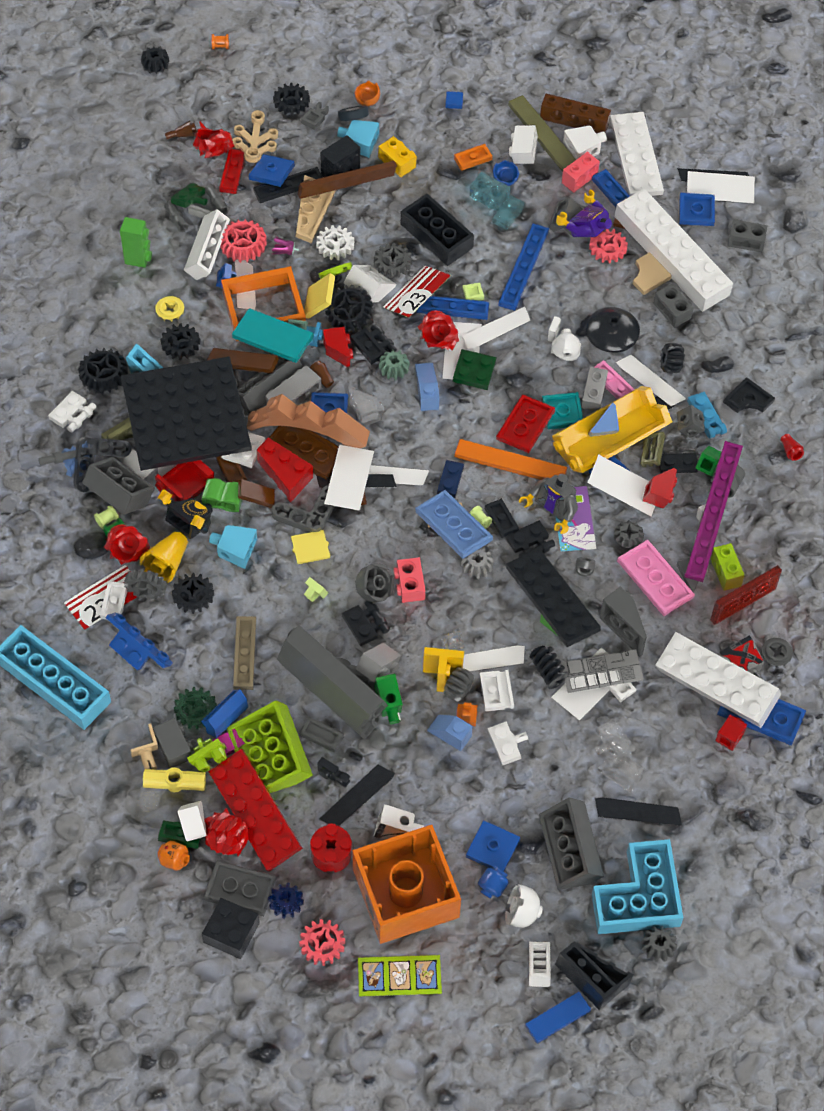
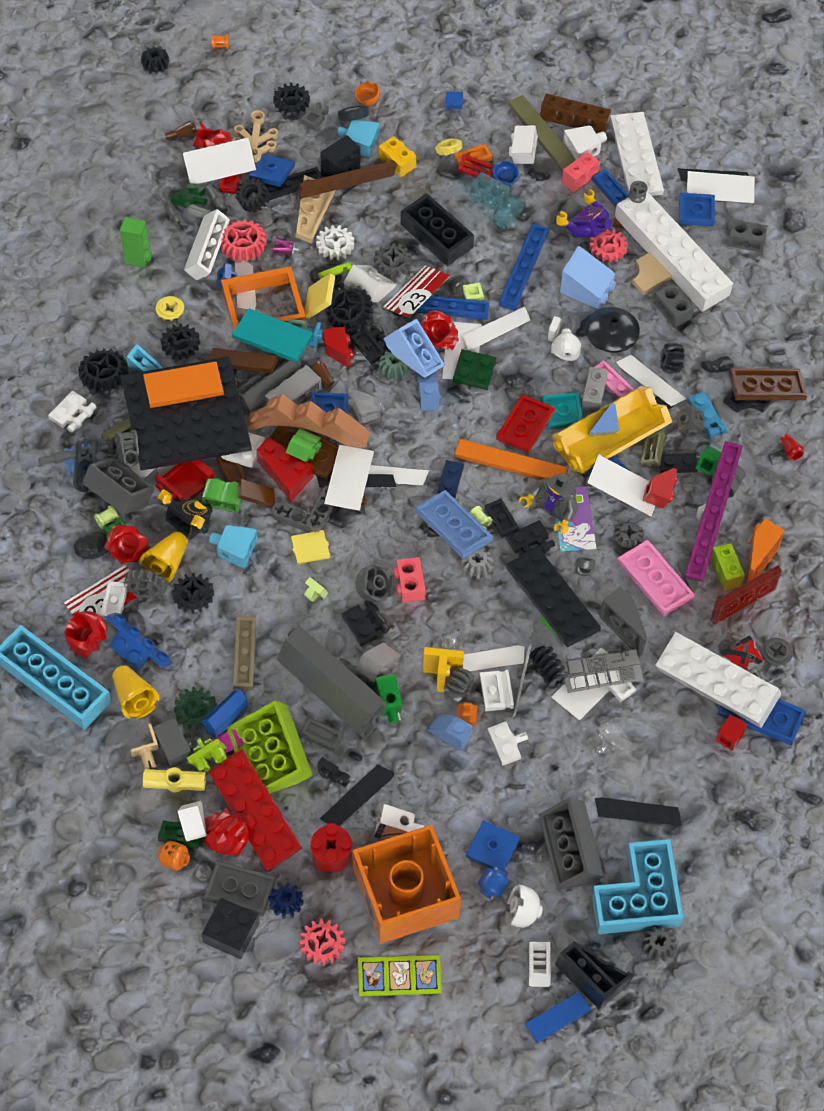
(85, 633): none -> red hair
(127, 446): none -> dark grey piece
(134, 693): none -> yellow cone
(183, 384): none -> orange tile
(219, 161): none -> white sticker
(247, 189): none -> black tyre
(304, 445): none -> bright green brick
(414, 348): none -> light blue slope
(448, 147): none -> light yellow gear
(476, 161): none -> red tile
(521, 682): none -> white sticker
(587, 279): none -> light blue slope
(638, 191): none -> dark grey wheel
(763, 547): none -> orange slope
(767, 384): none -> reddish brown tile

